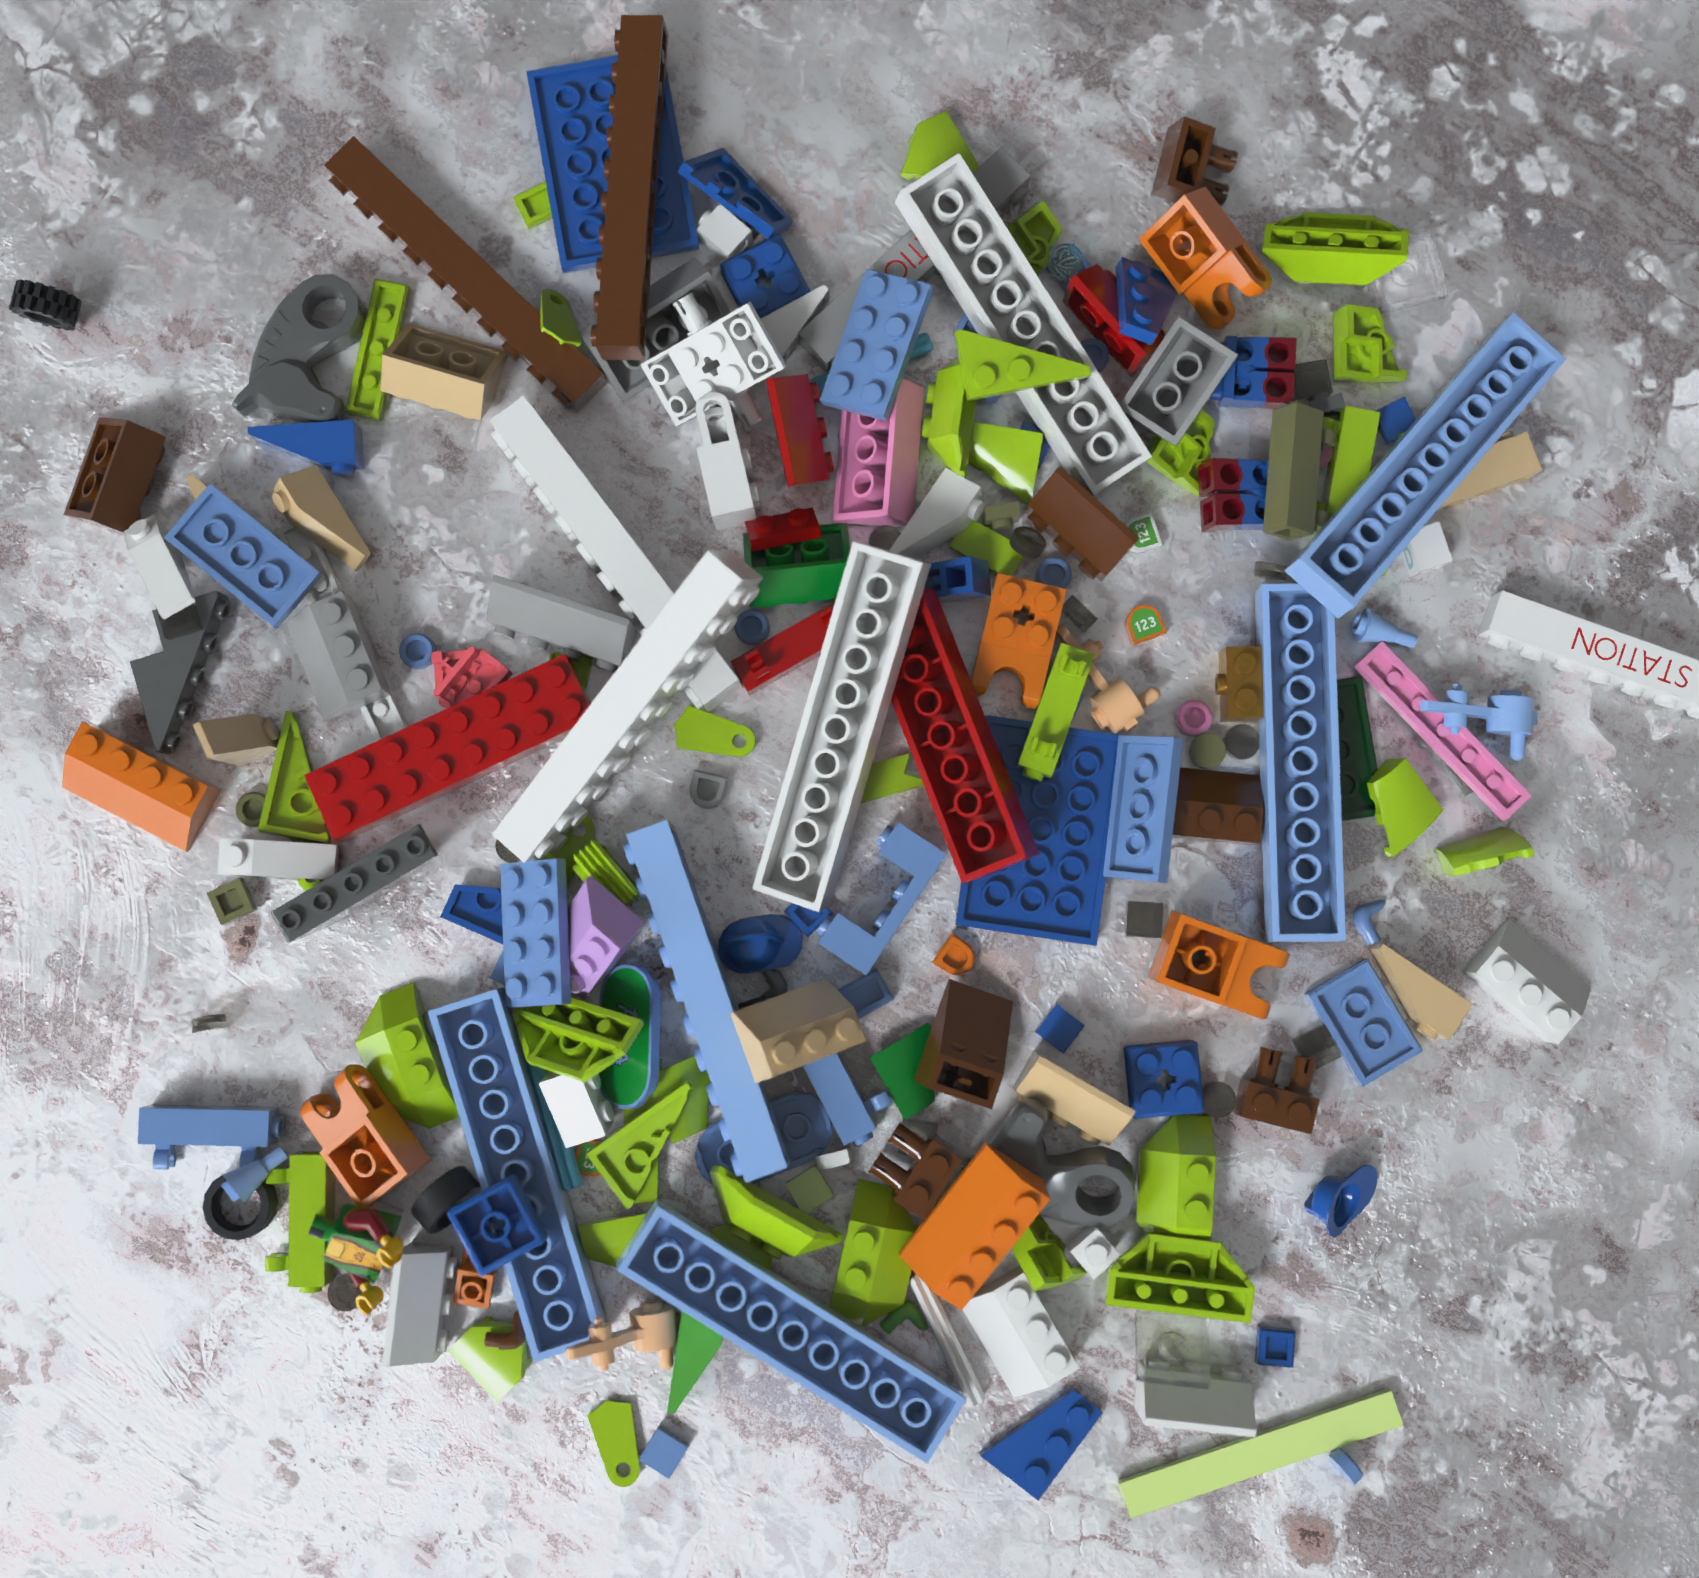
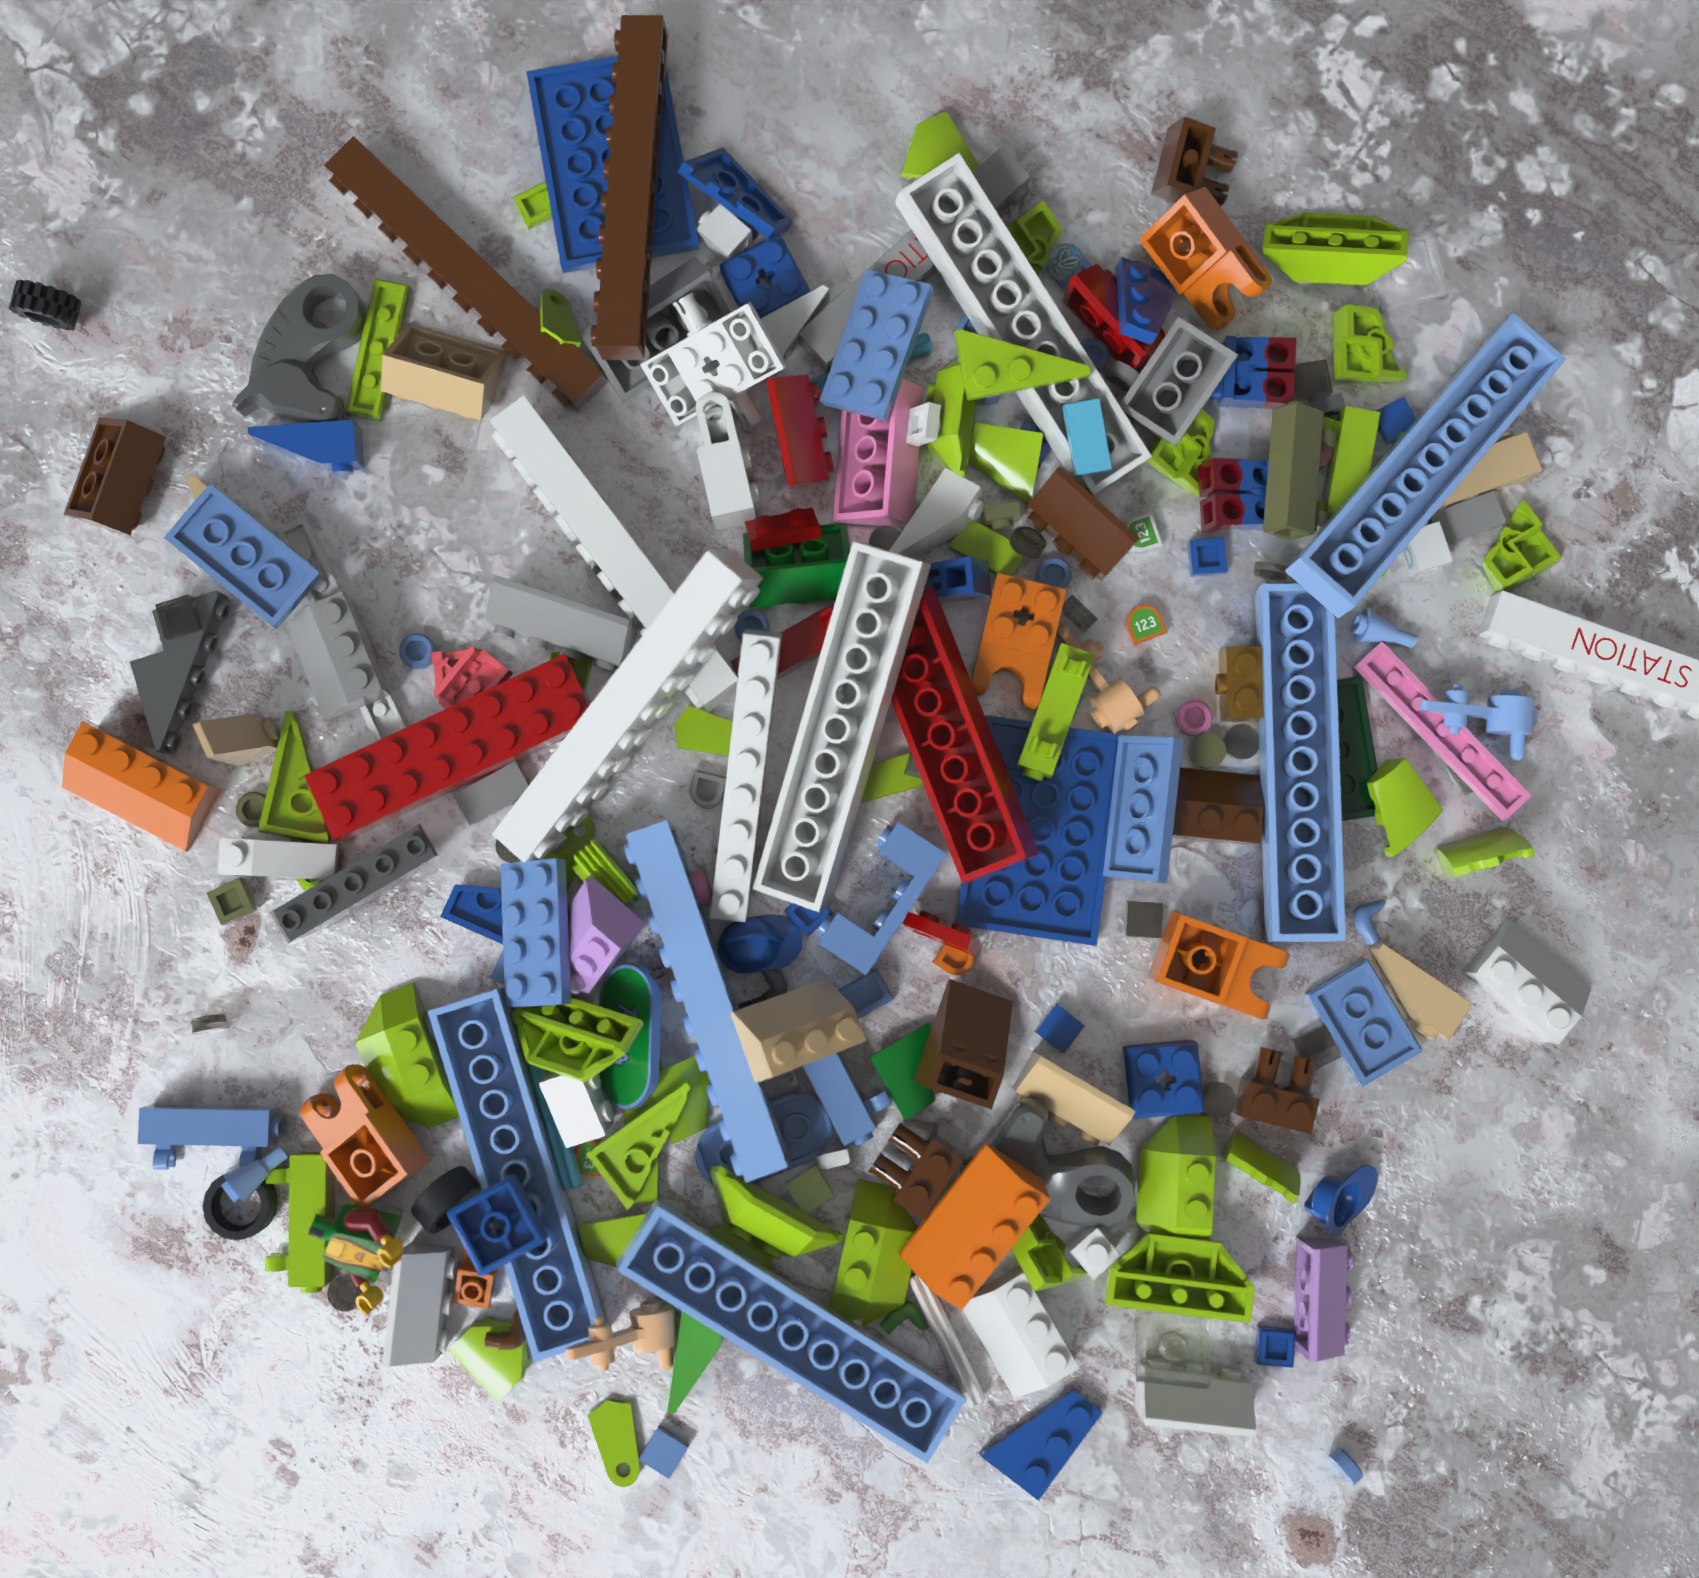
(159, 566): white slope -> none
(317, 513): tan slope -> none
(492, 793): none -> light grey tile
(701, 887): none -> bright pink tile
(745, 774): none -> white brick
(923, 424): none -> white plate
(955, 937): none -> red plate
(1087, 437): none -> medium azure tile
(1121, 375): none -> light grey tile
(1207, 557): none -> blue tile
(1260, 1454): yellowish green tile -> none
(1263, 1165): none -> lime slope
(1321, 1297): none -> lavender slope
(1470, 517): none -> light grey tile
(1519, 551): none -> lime slope

